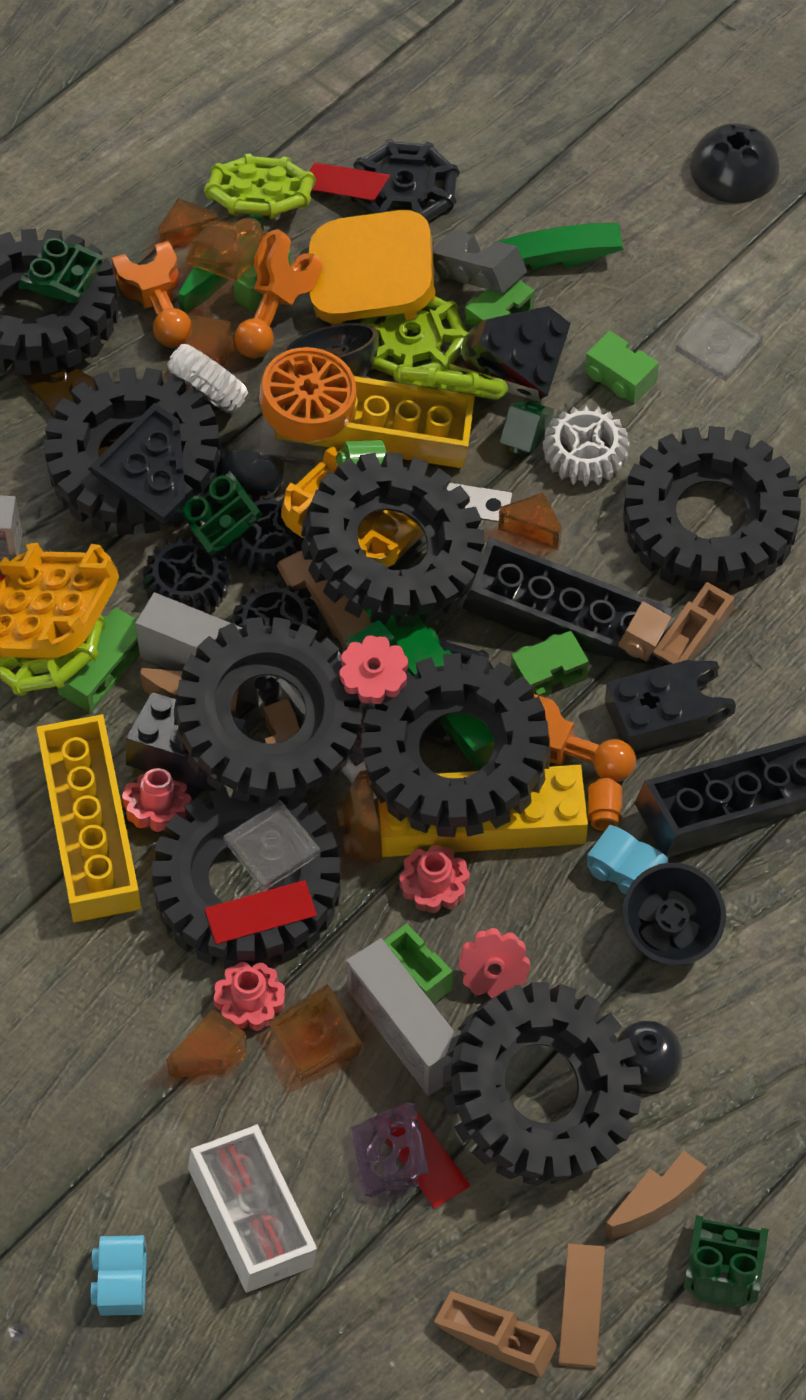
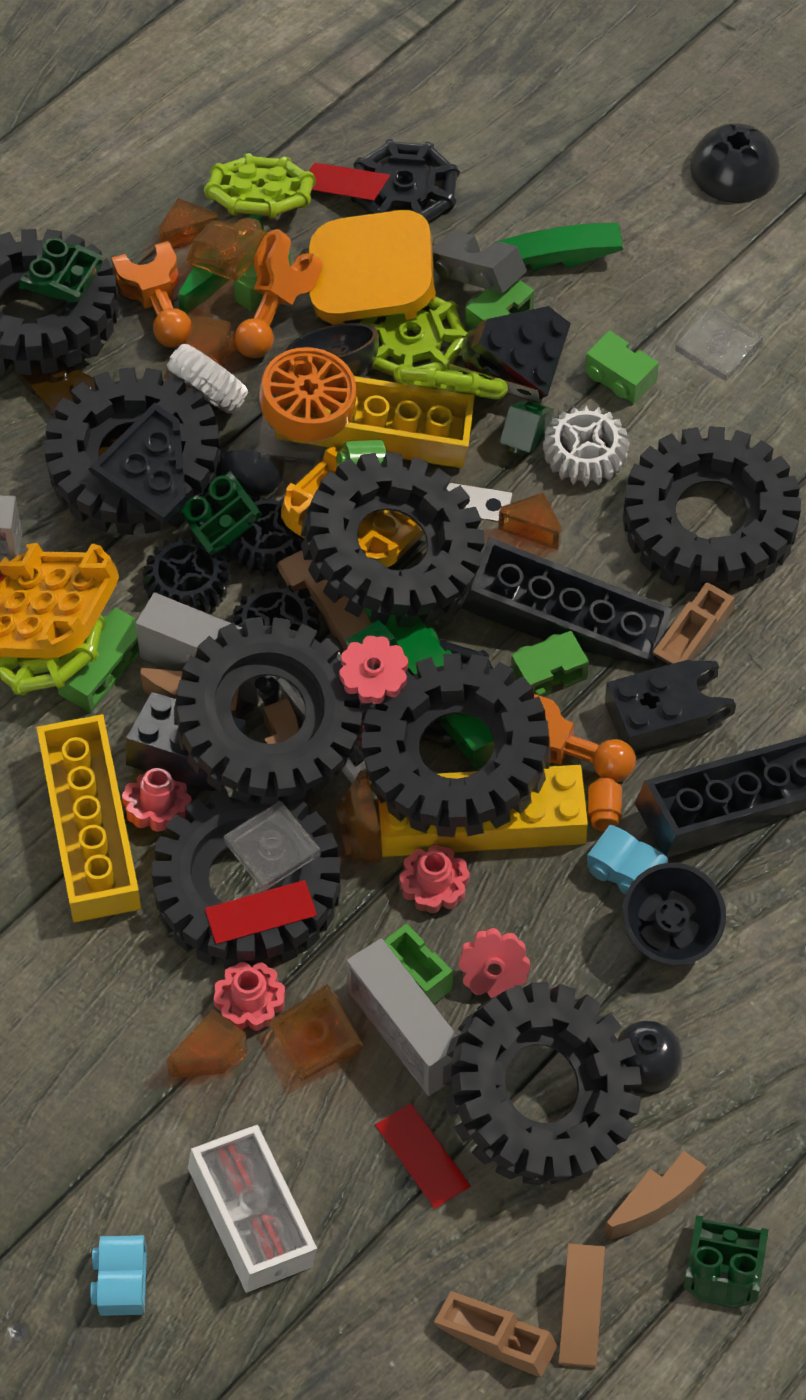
(384, 1123): piece -> none
(644, 631): medium nougat brick -> none

